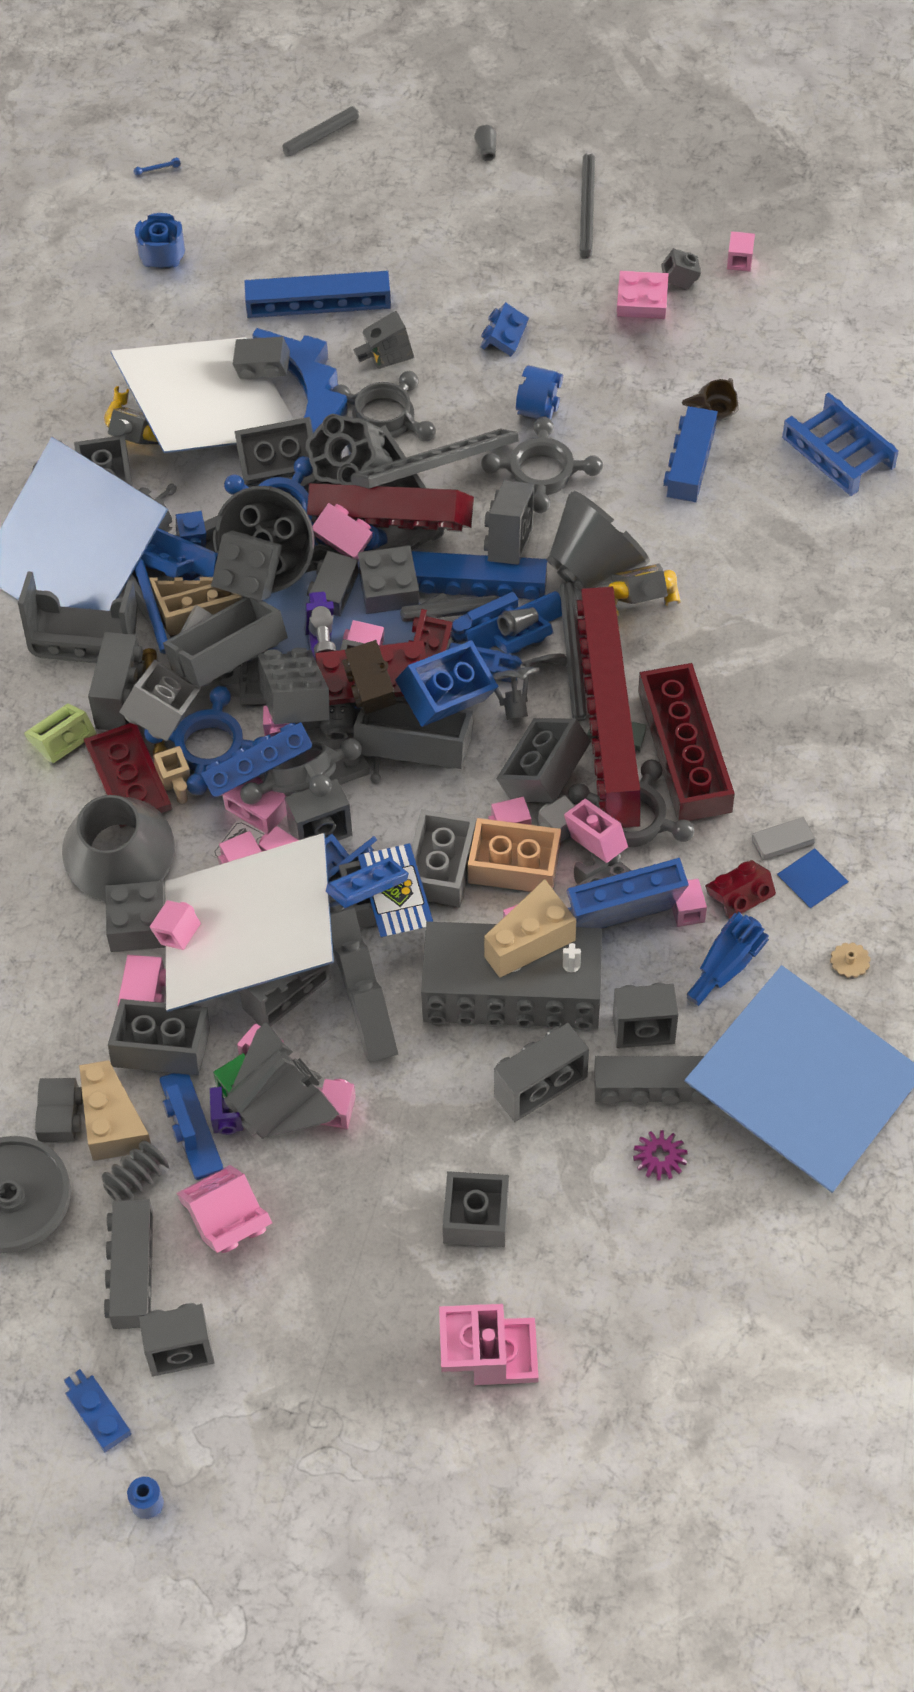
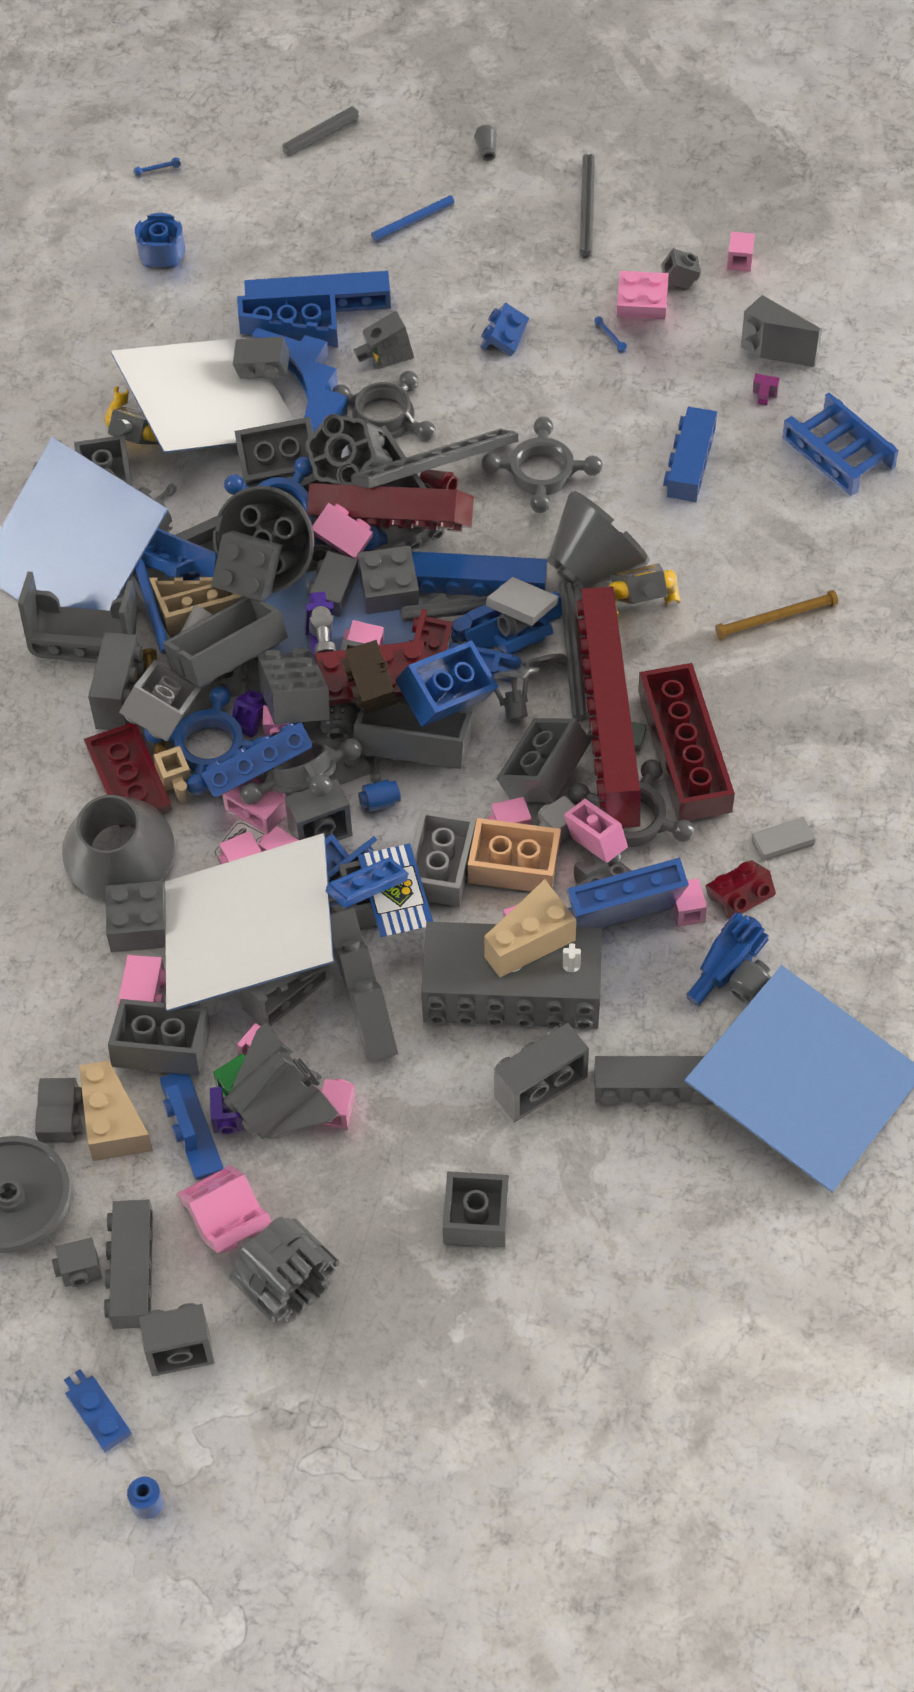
(64, 736): yellowish green tile -> none
(77, 1262): none -> dark grey brick
(133, 1170): dark grey piece -> none
(175, 924): bright pink brick -> none
(191, 527): blue brick -> none
(248, 711): none -> dark purple bracket
(279, 1264): none -> dark grey piece
(290, 315): none -> blue wedge
(379, 795): none -> blue brick
(412, 218): none -> blue bar
(439, 479): none -> dark red cone
(488, 1344): bright pink bracket -> none
(509, 522): dark grey brick -> none
(521, 601): none -> light grey tile
(538, 392): blue brick -> none
(621, 346): none -> blue hinge
(645, 1015): dark grey brick -> none
(652, 1163): magenta gear -> none
(716, 396): dark brown piece -> none
(749, 979): none -> dark grey head
(765, 387): none -> magenta tile
(779, 334): none -> dark grey slope
(812, 878): blue sticker -> none
(828, 599): none -> pearl gold bar
(850, 960): tan piece -> none

